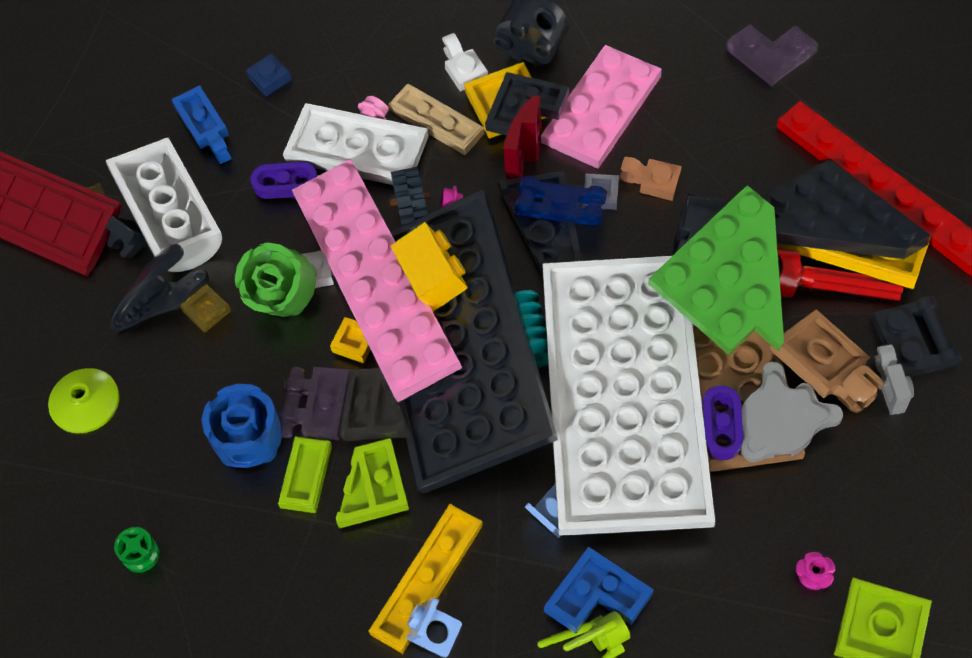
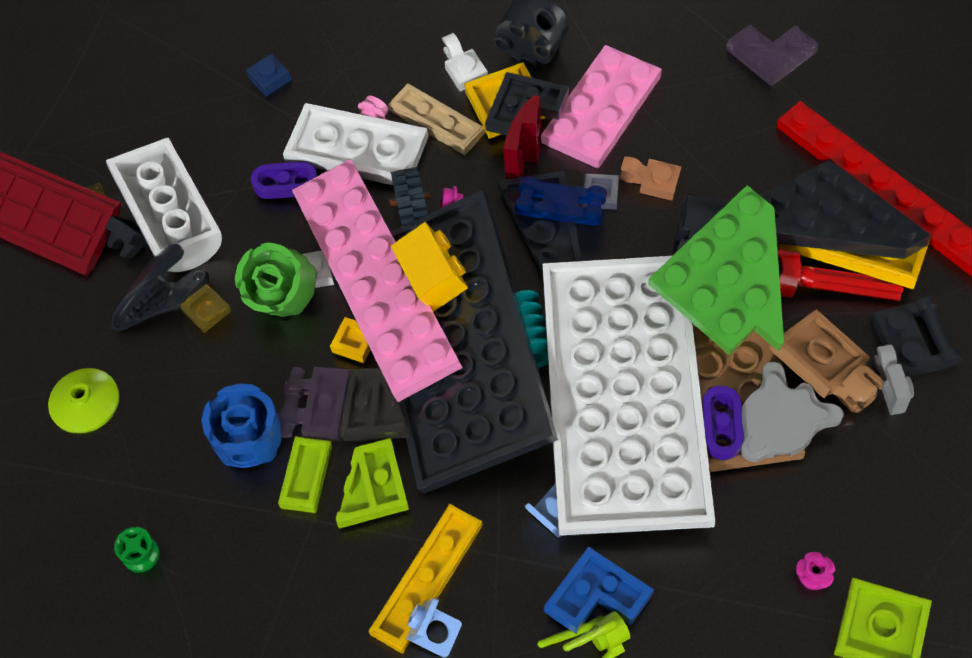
(203, 122): blue plate -> none

